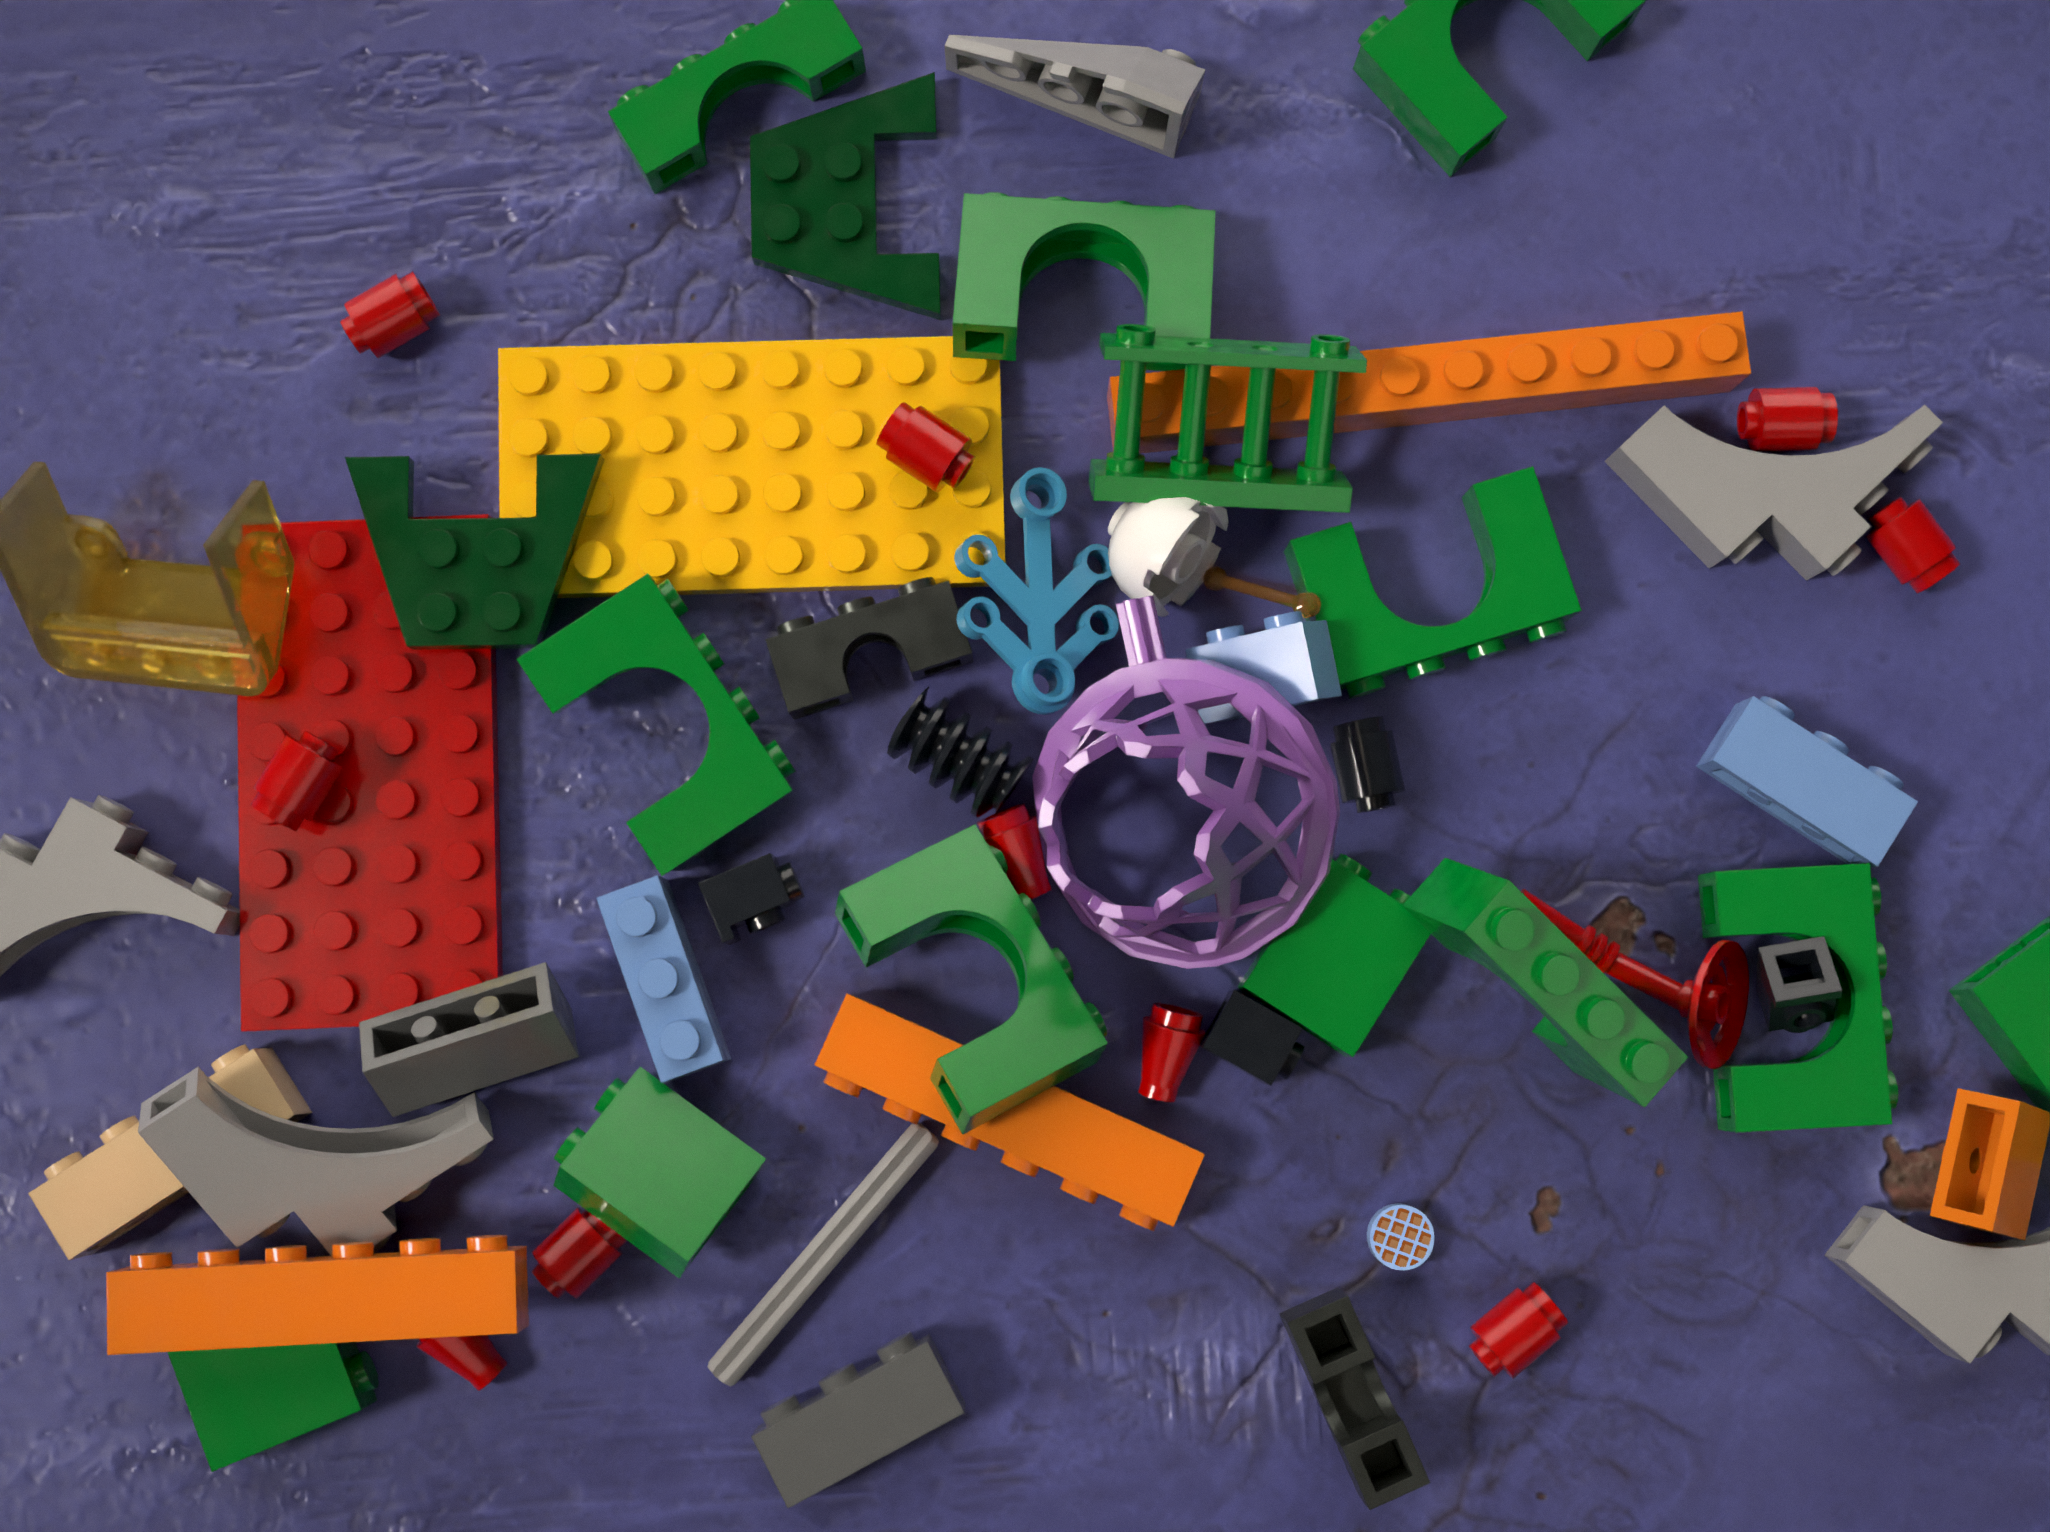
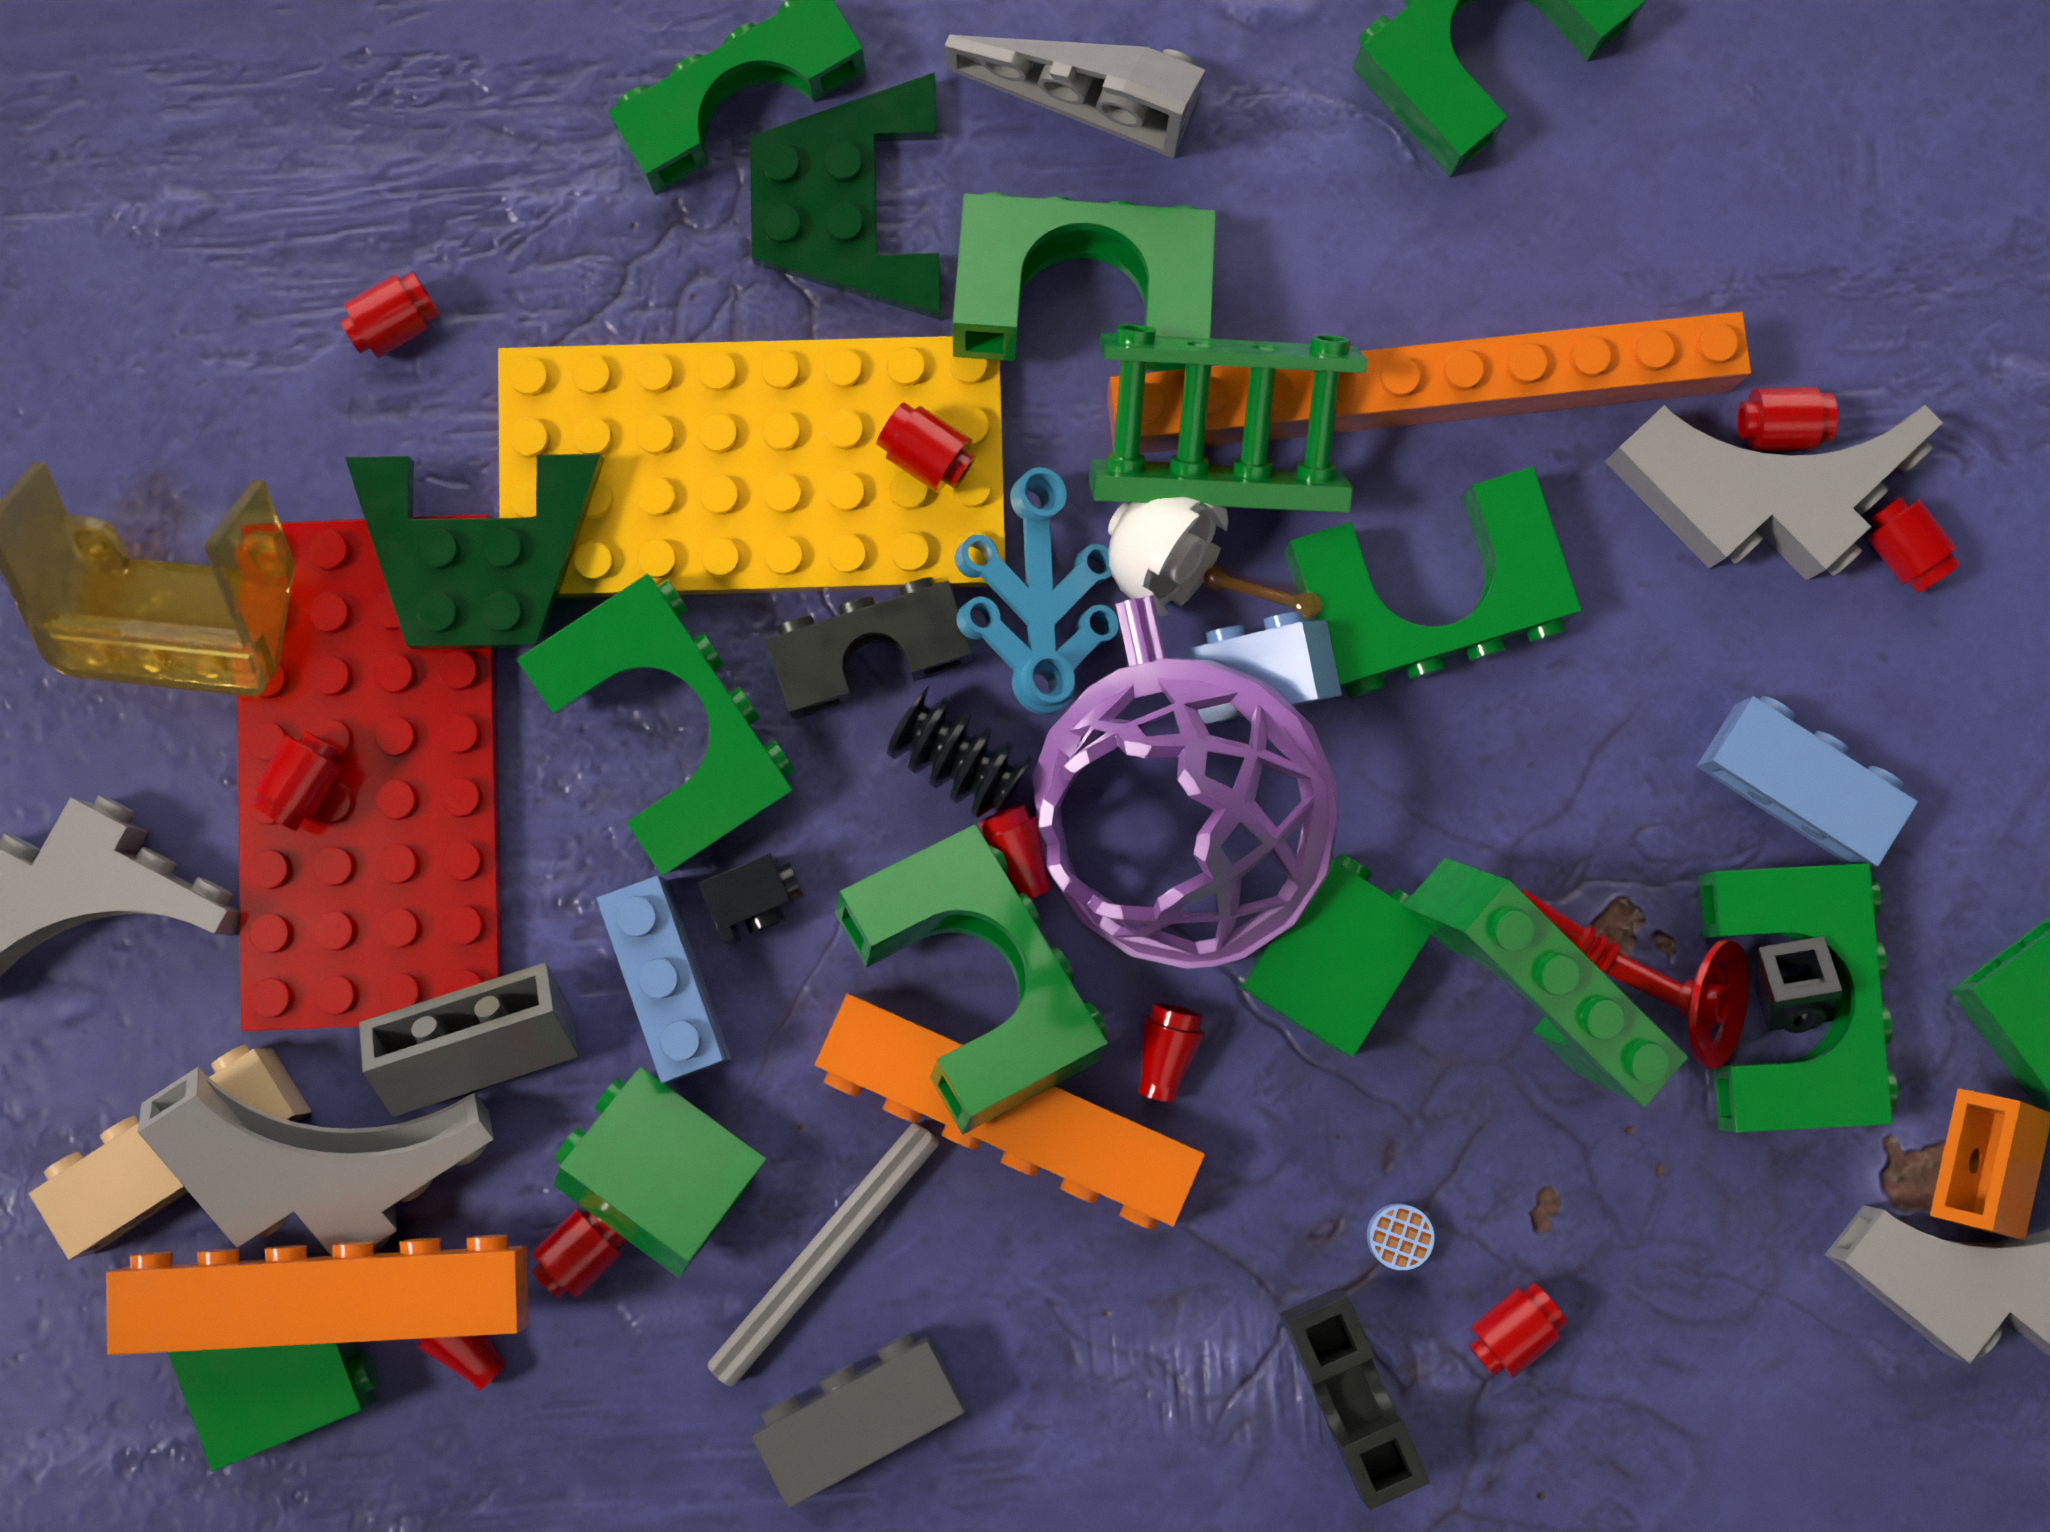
(1253, 1039): black brick -> none
(1366, 764): black brick -> none

